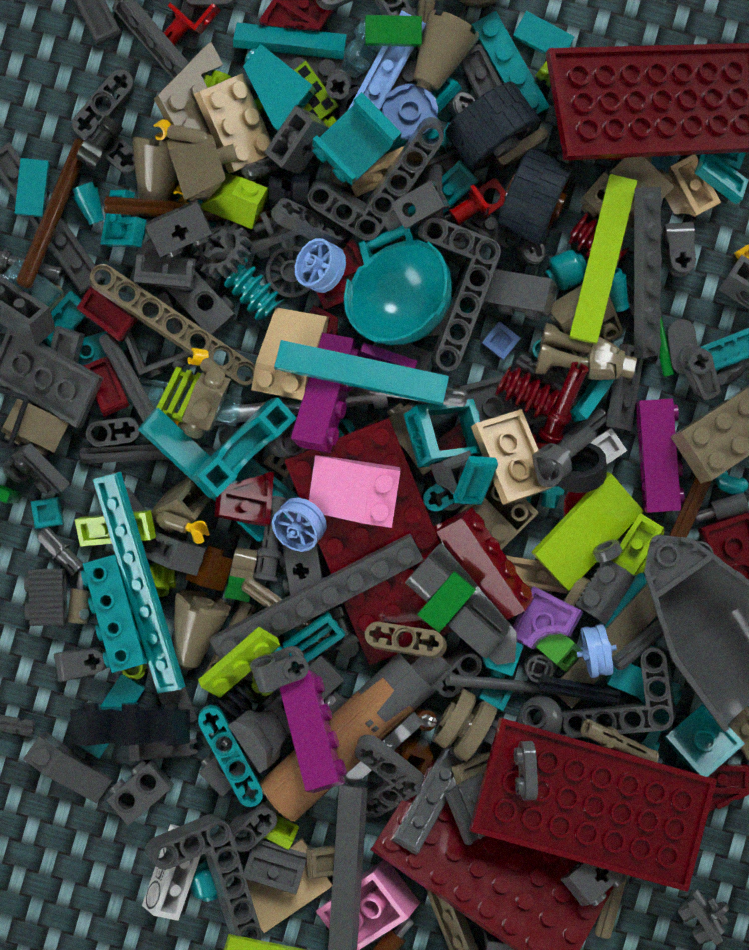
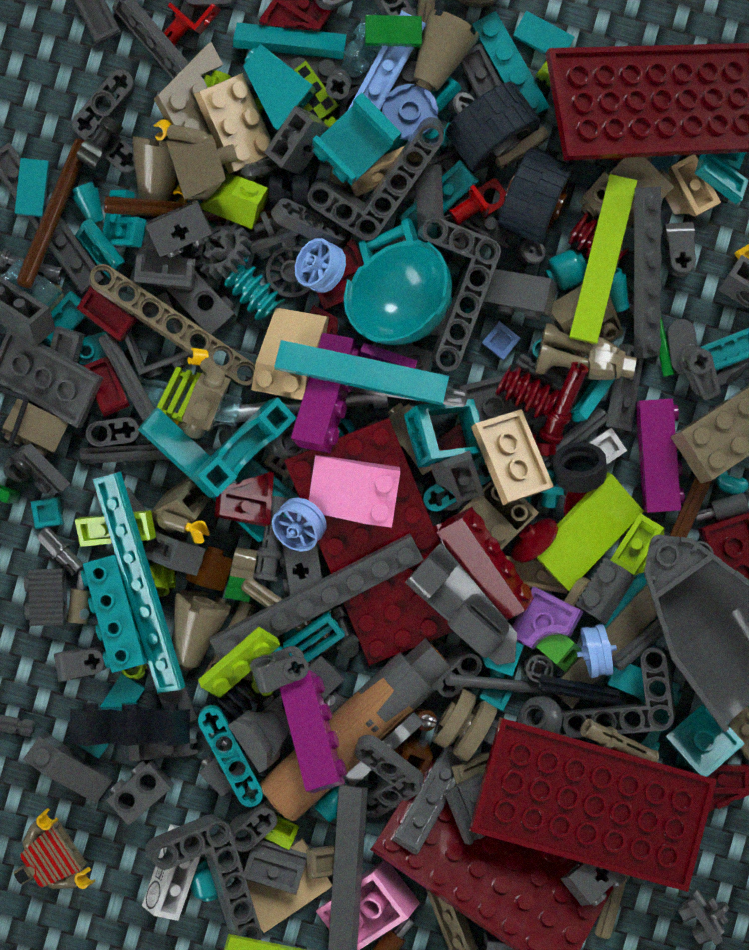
(51, 857): none -> torso
(98, 246): none -> teal tile
(328, 804): none -> teal cone
(387, 629): dark tan beam -> none
(427, 200): dark grey torso -> none
(446, 601): green tile -> none
(475, 480): teal tile -> none
(527, 782): dark grey plate -> none
(534, 540): none -> dark red dish
(554, 462): dark grey piece -> none
(607, 551): dark grey tile -> none

